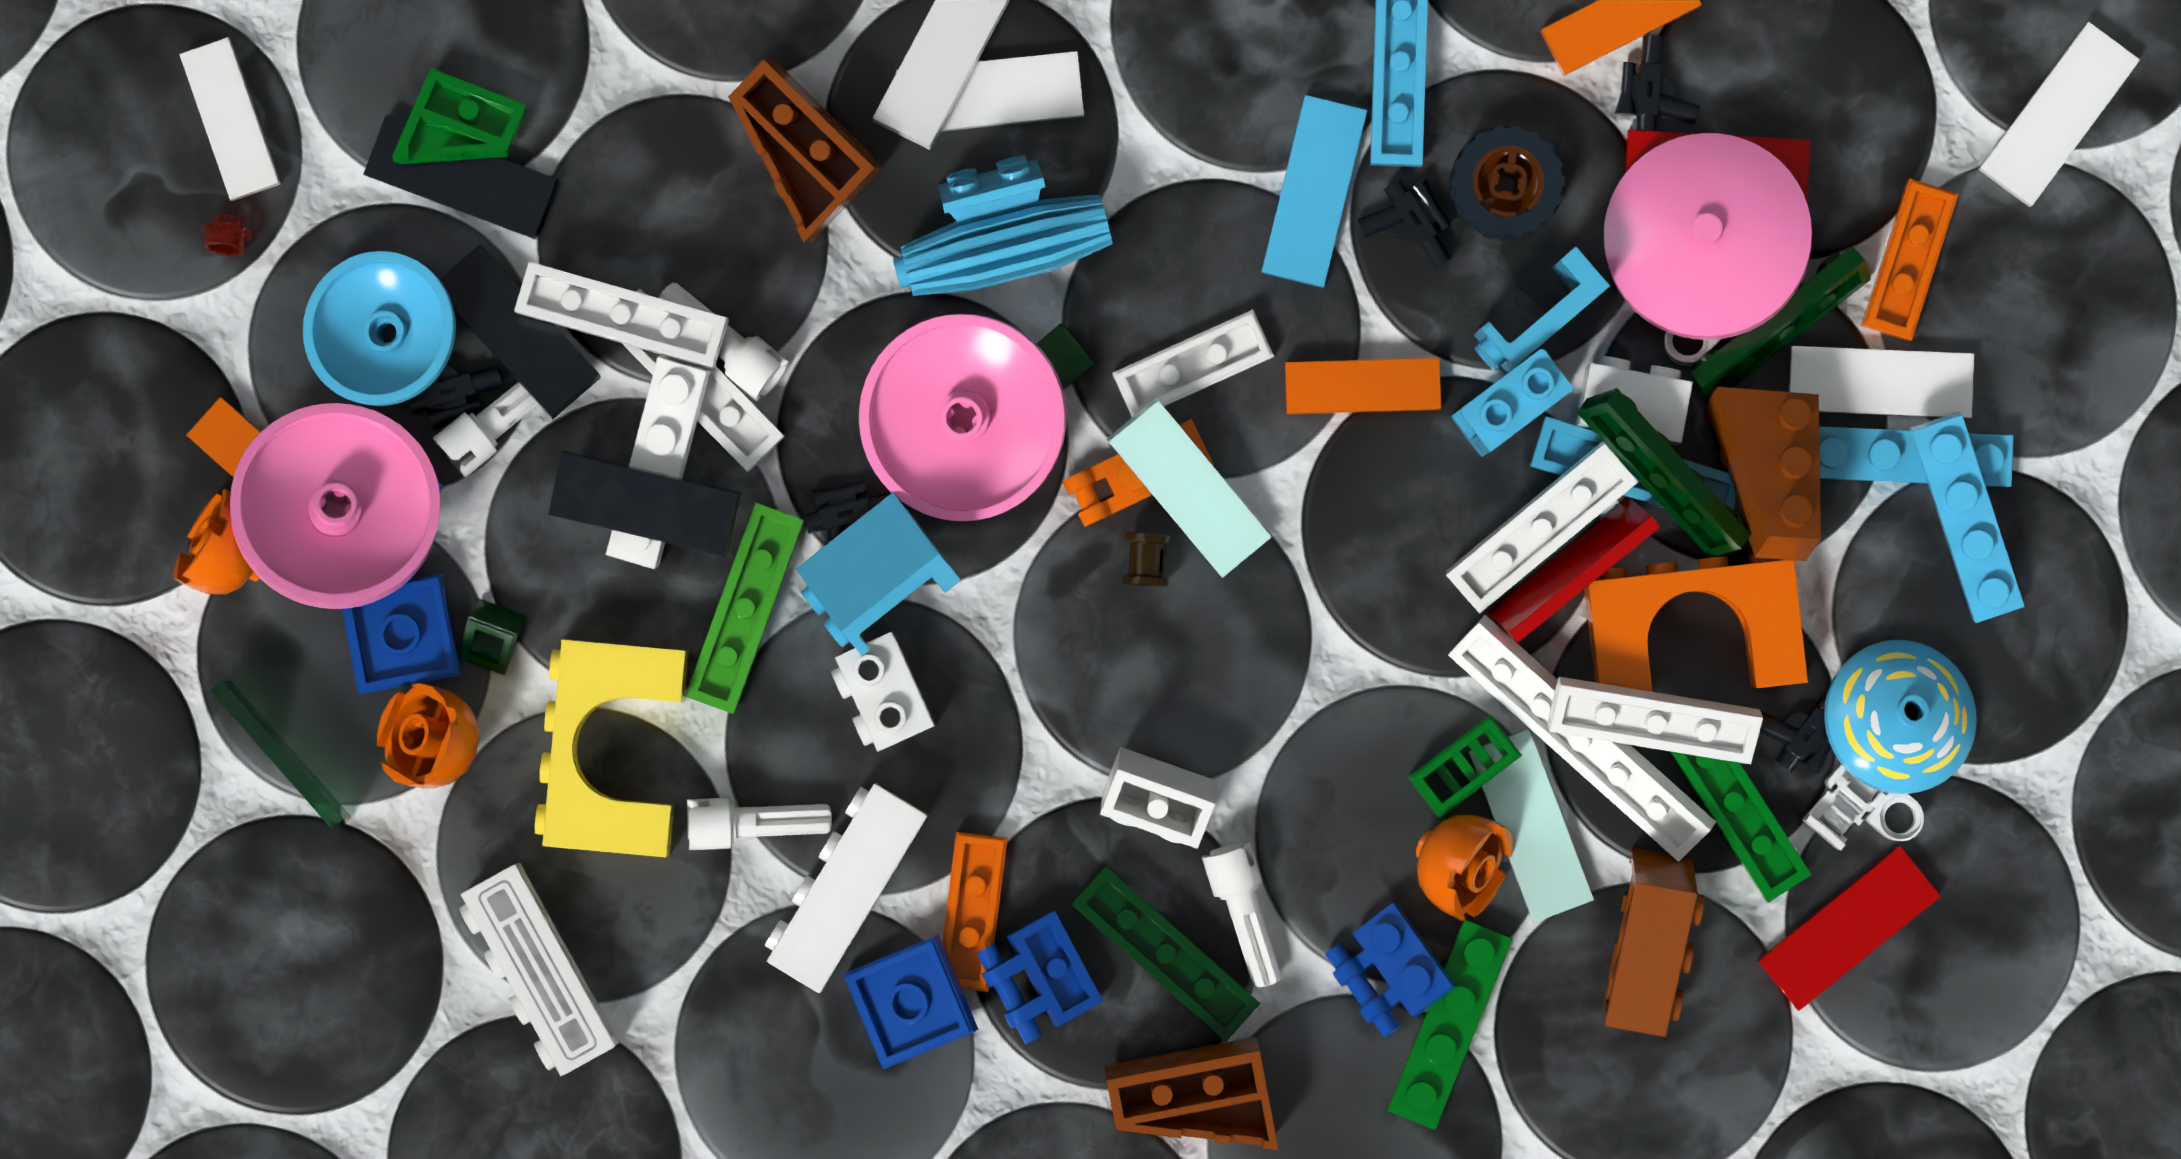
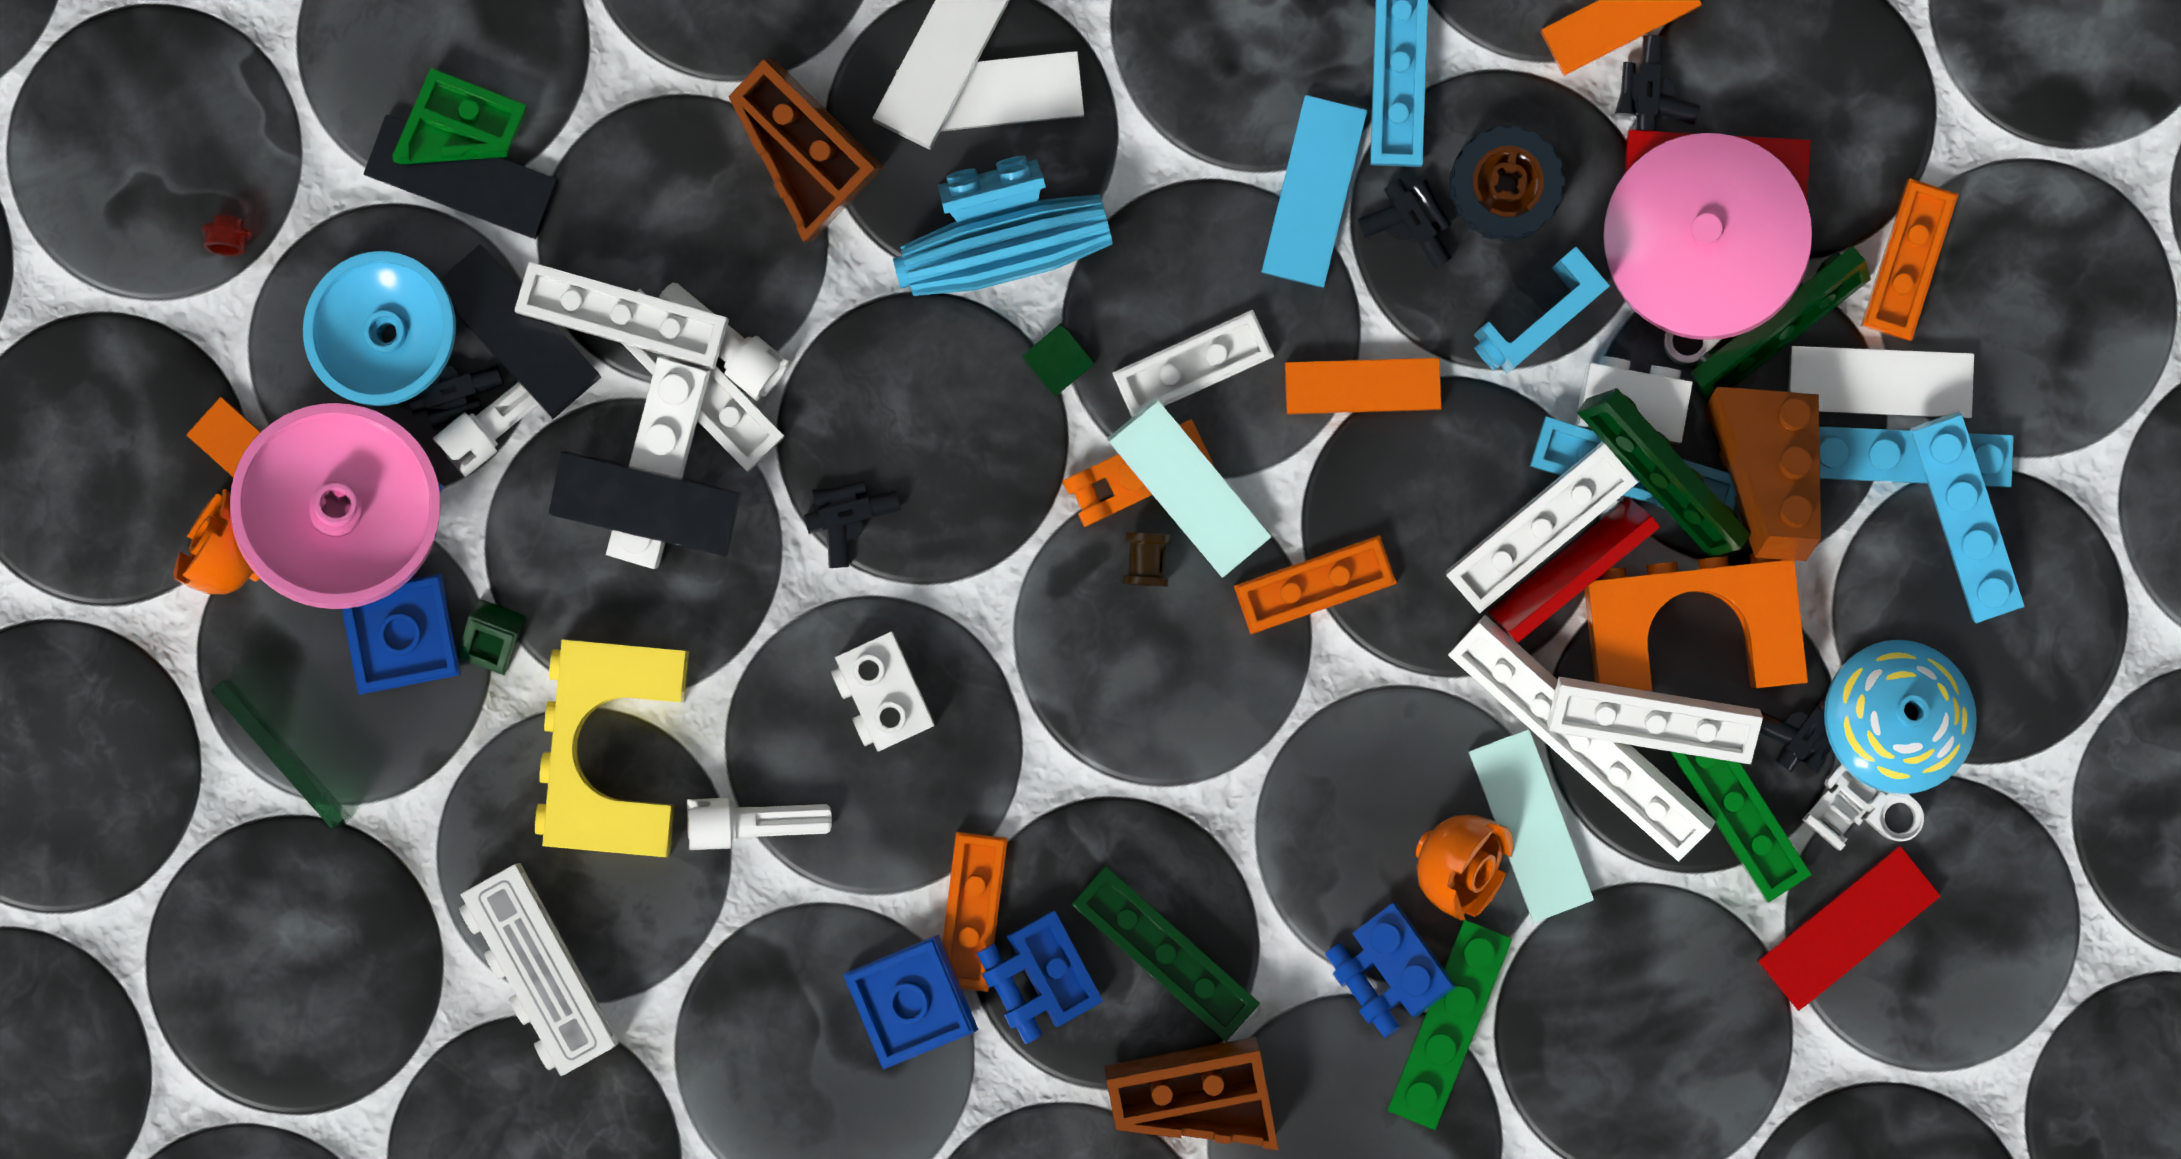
(230, 119): white tile -> none
(427, 737): orange cylinder -> none
(745, 608): bright green plate -> none
(847, 886): white brick -> none
(872, 570): medium azure panel -> none
(962, 417): bright pink dish -> none
(1158, 798): white brick -> none
(1235, 878): white piece -> none
(1315, 584): none -> orange tile
(1429, 792): green slope -> none
(1512, 402): medium azure panel -> none
(1652, 943): dark orange wedge -> none
(2059, 114): white piece -> none

